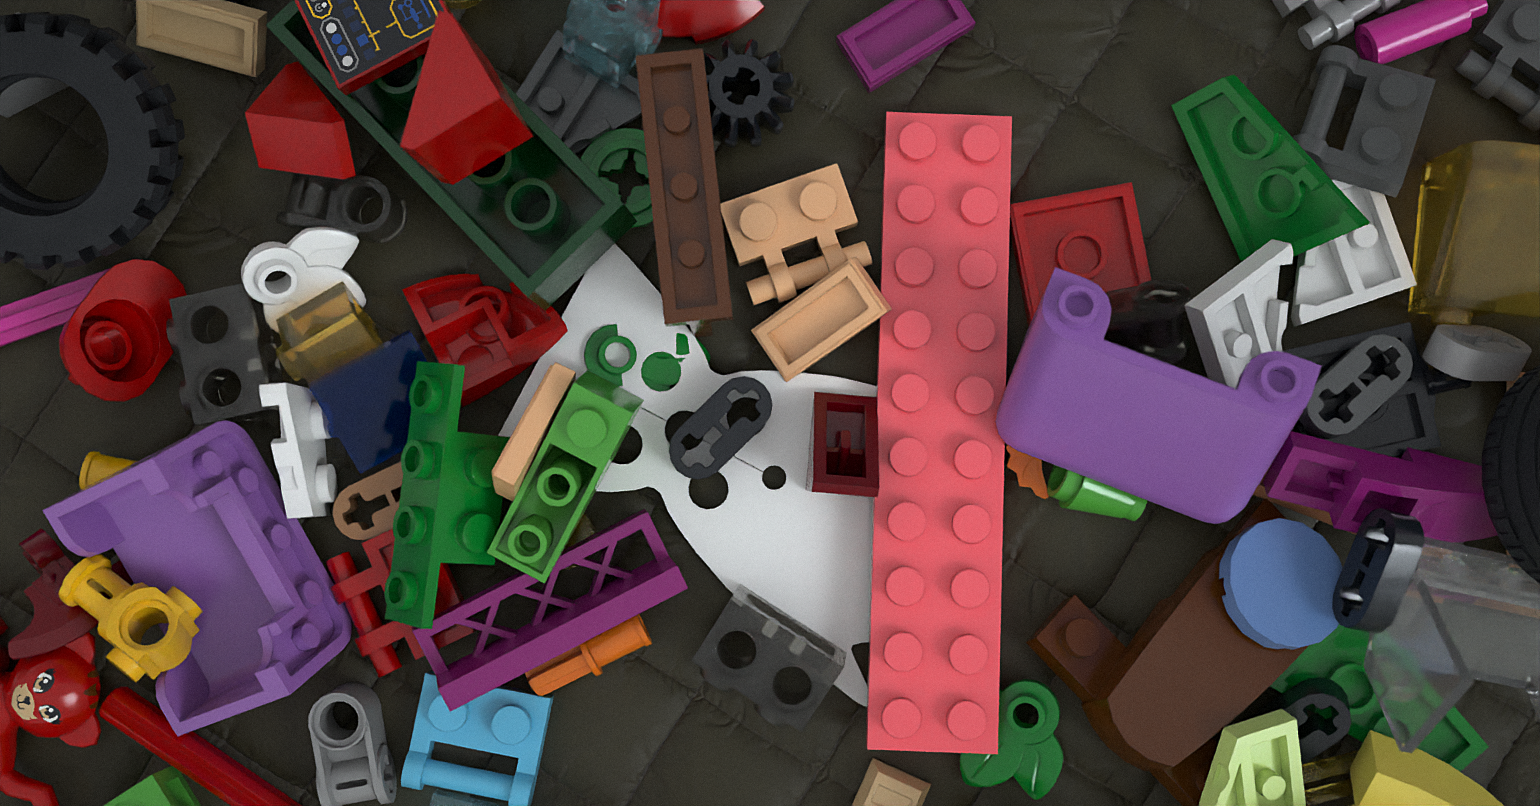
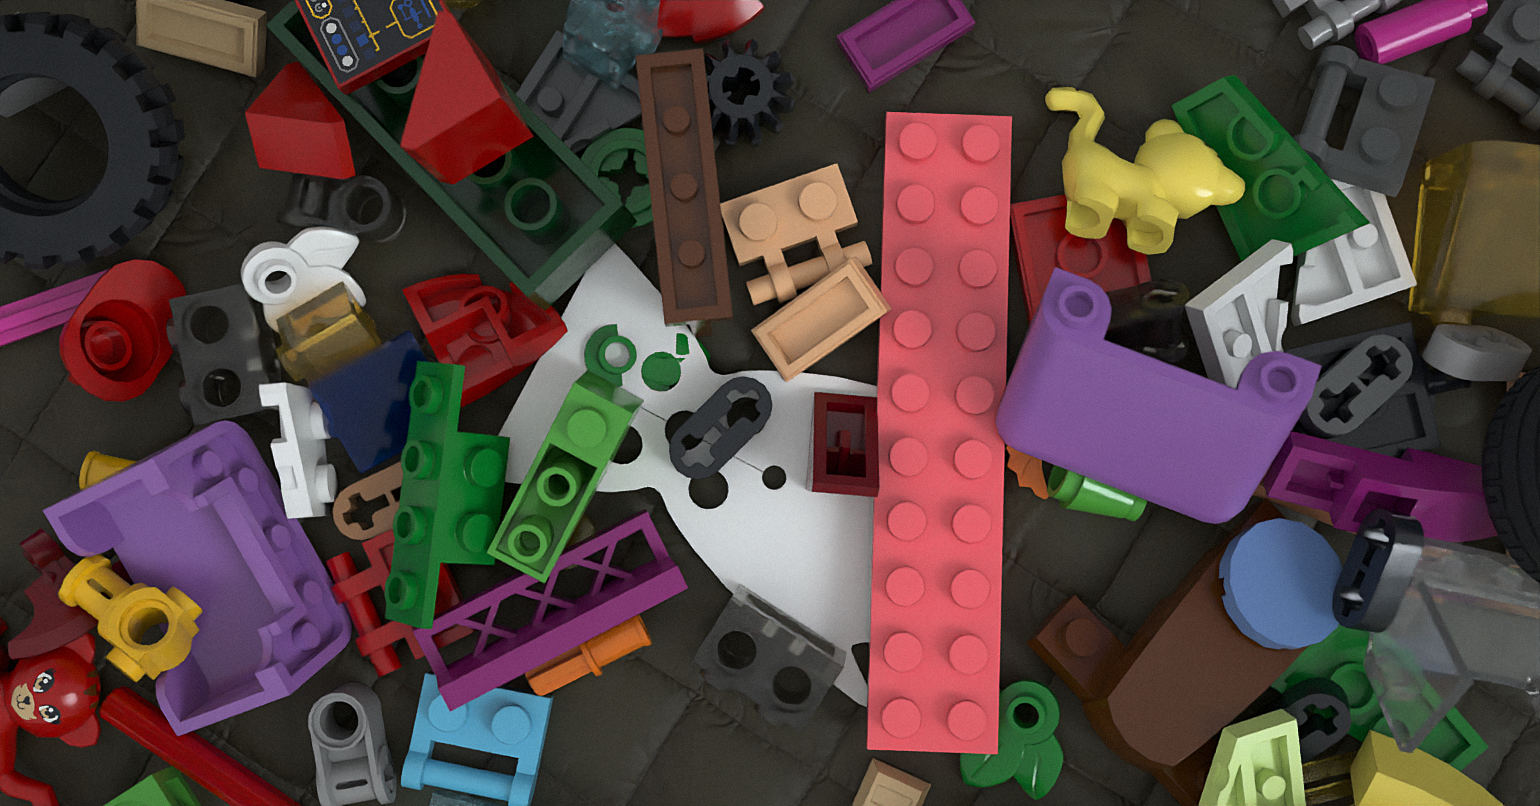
(531, 430): light nougat tile -> none
(1167, 182): none -> light yellow animal

